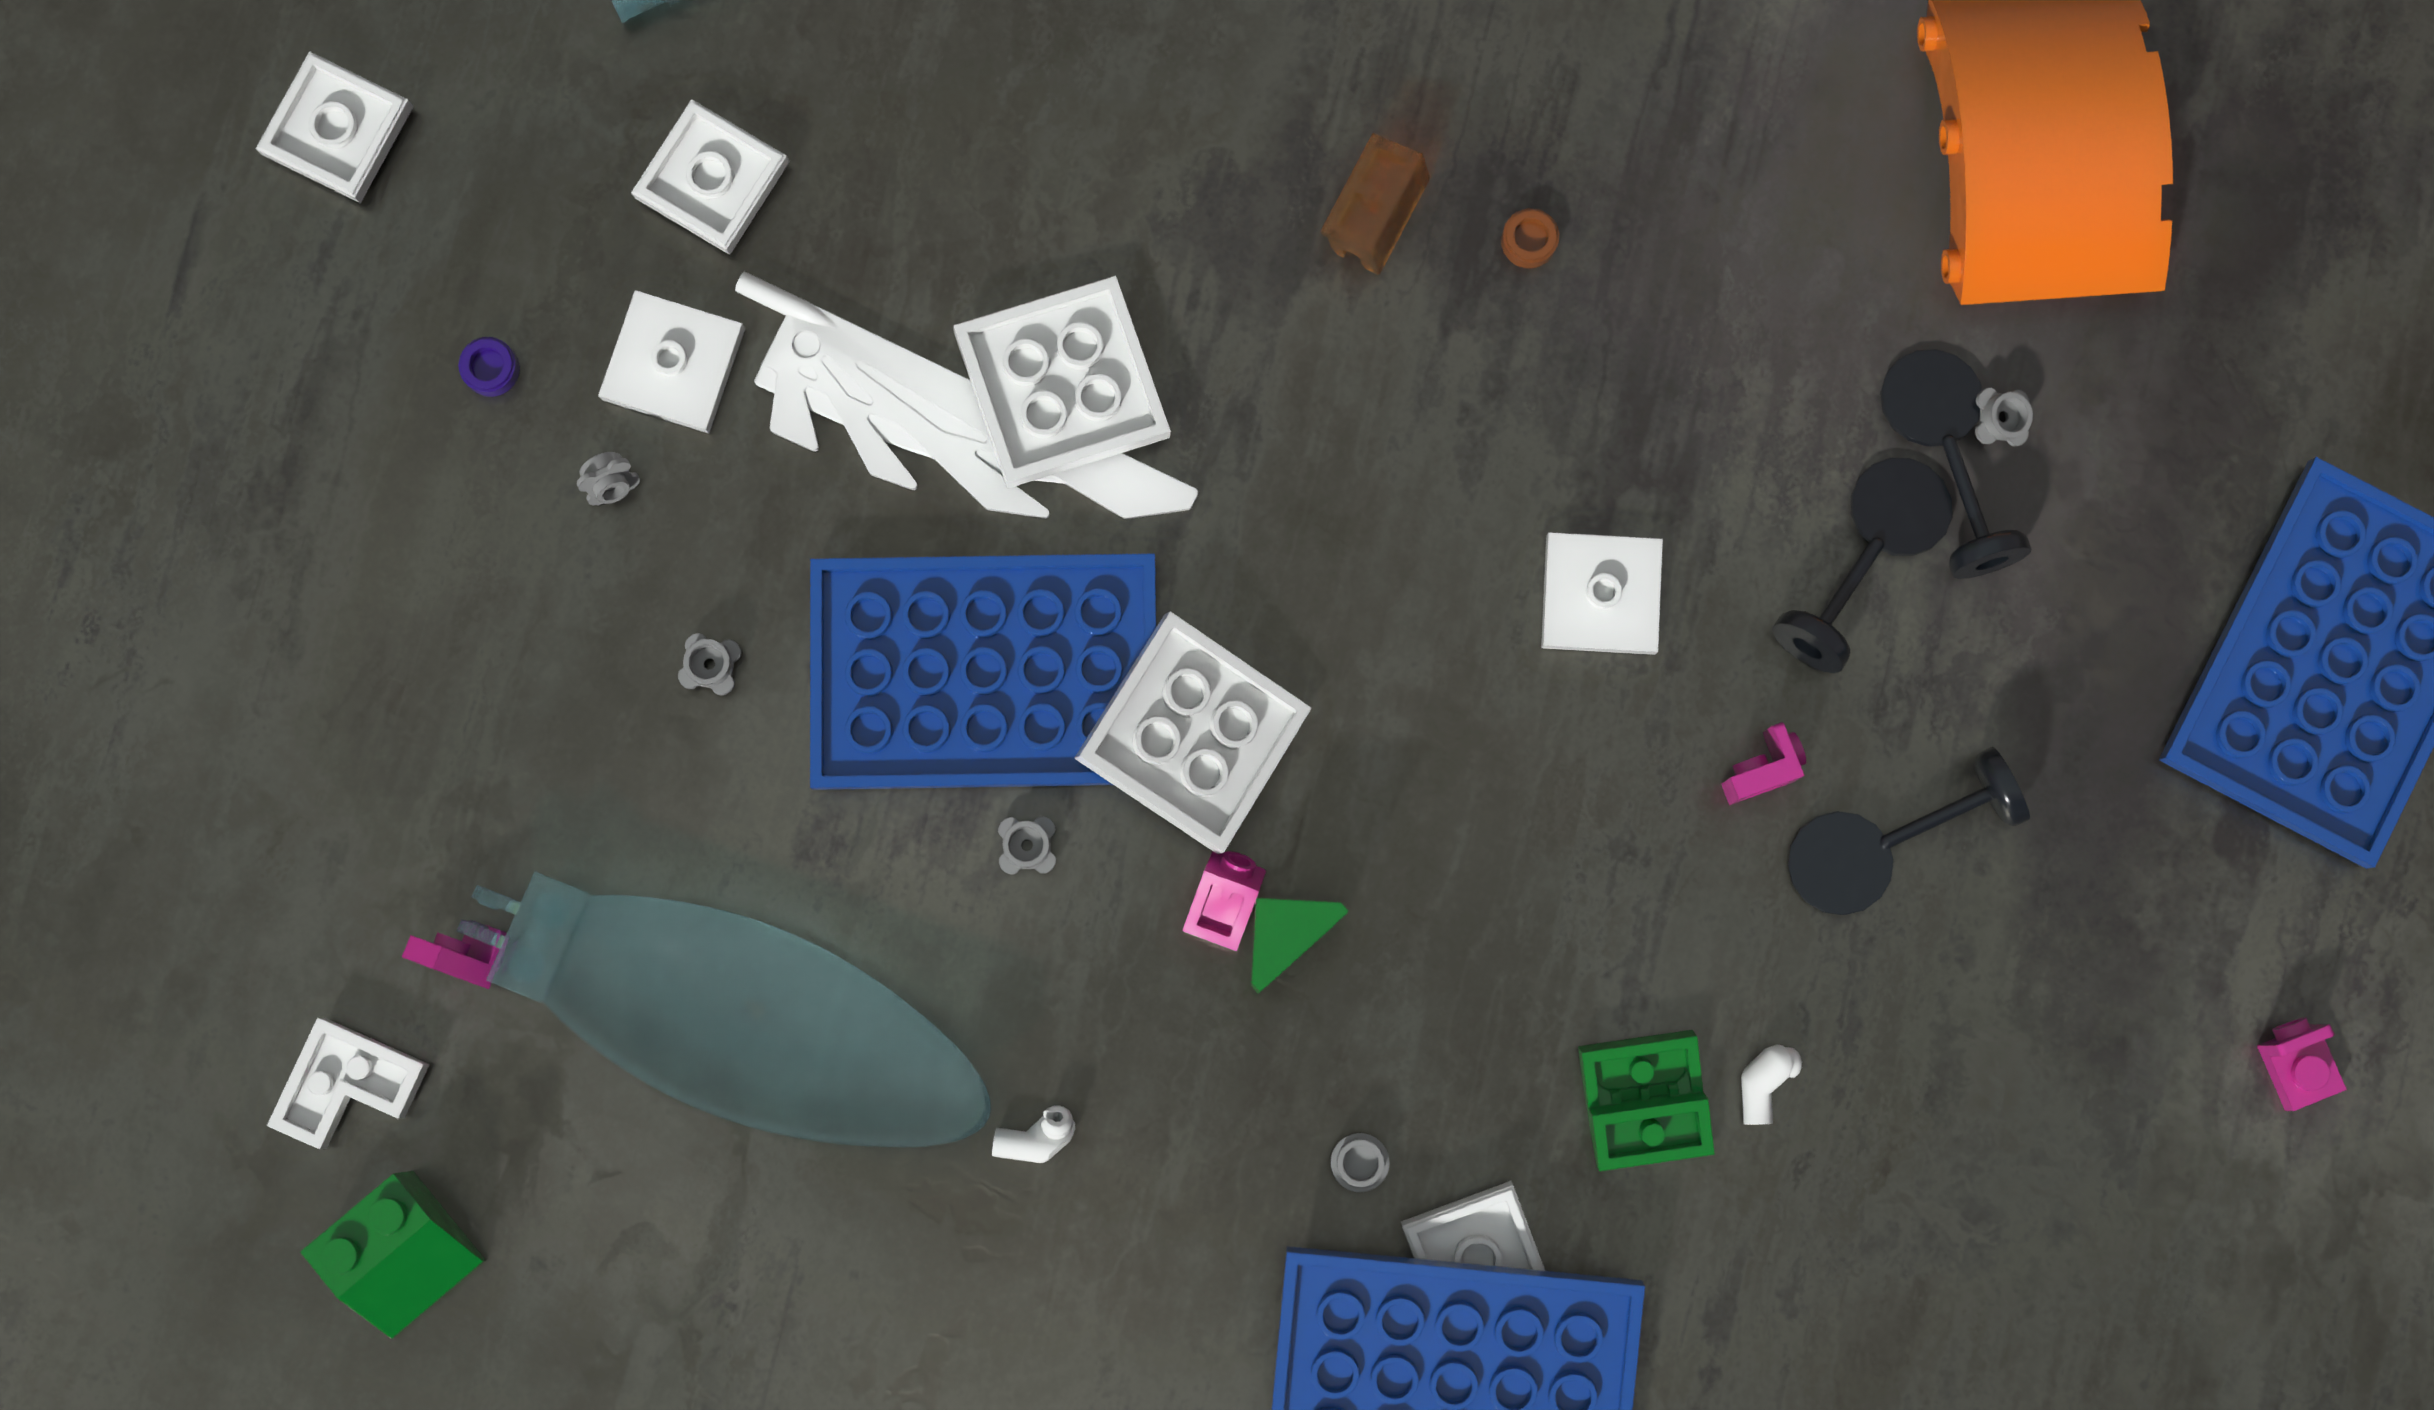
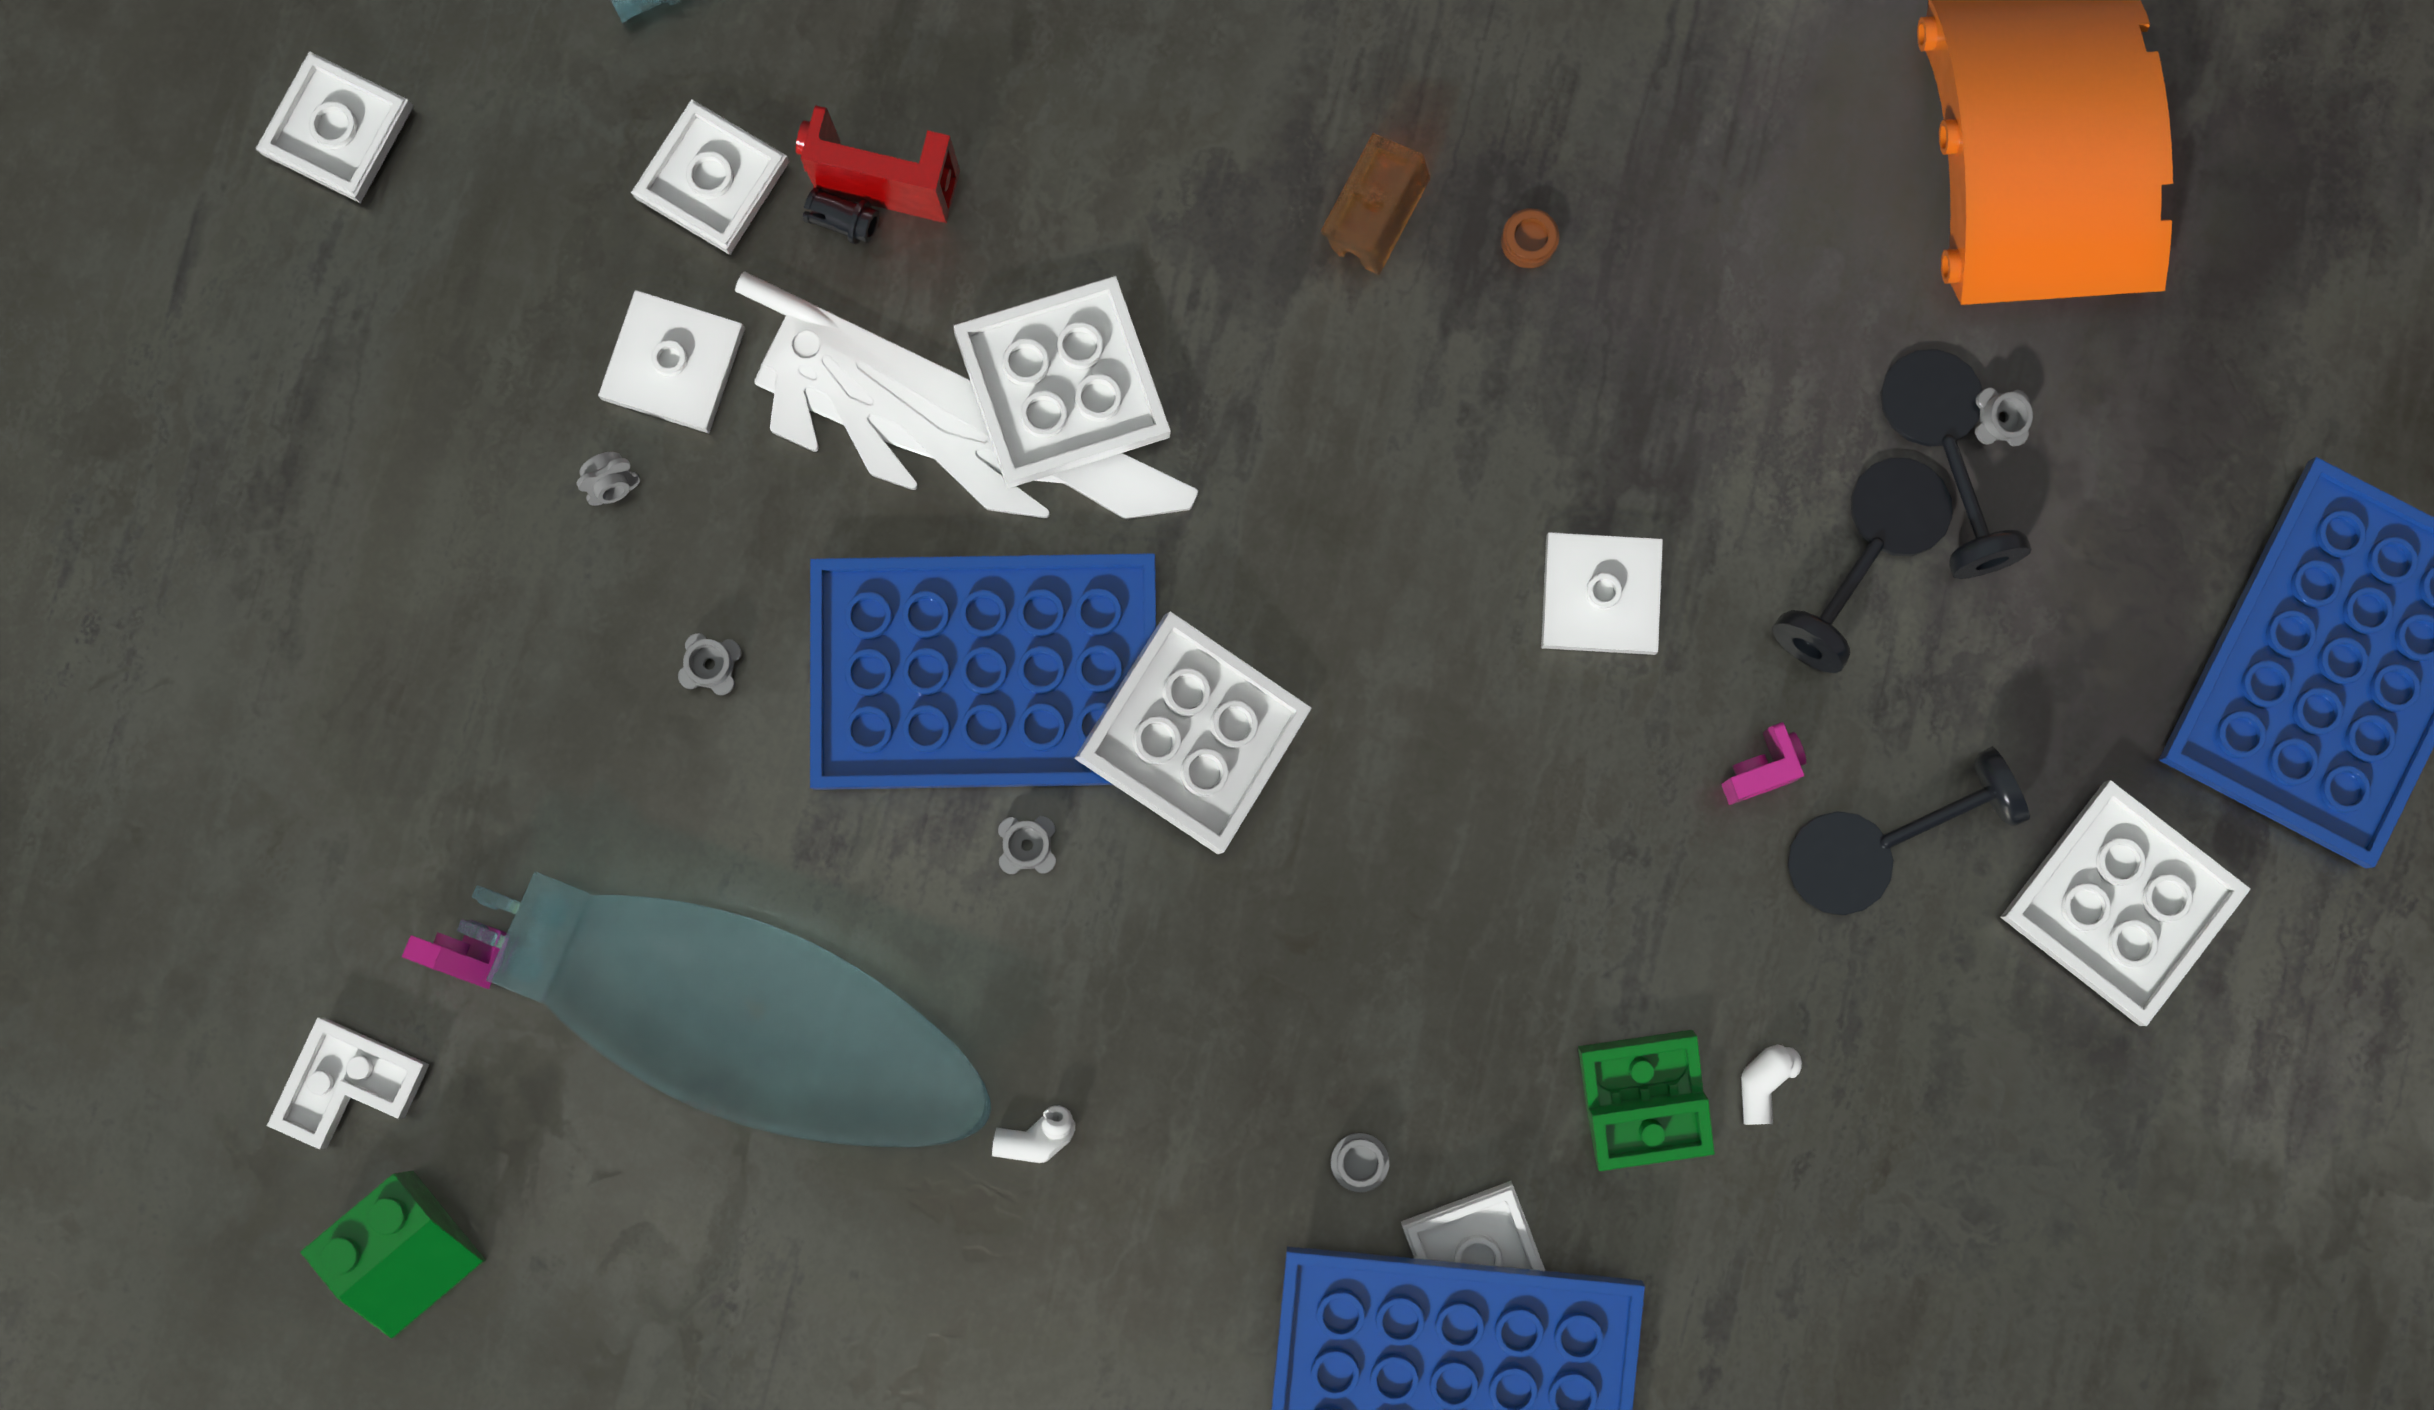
(489, 366): dark purple tile -> none
(842, 215): none -> black pin
(883, 180): none -> red panel
(1225, 899): bracket -> none
(1285, 932): green slope -> none
(2125, 903): none -> white plate
(2301, 1063): dark pink bracket -> none

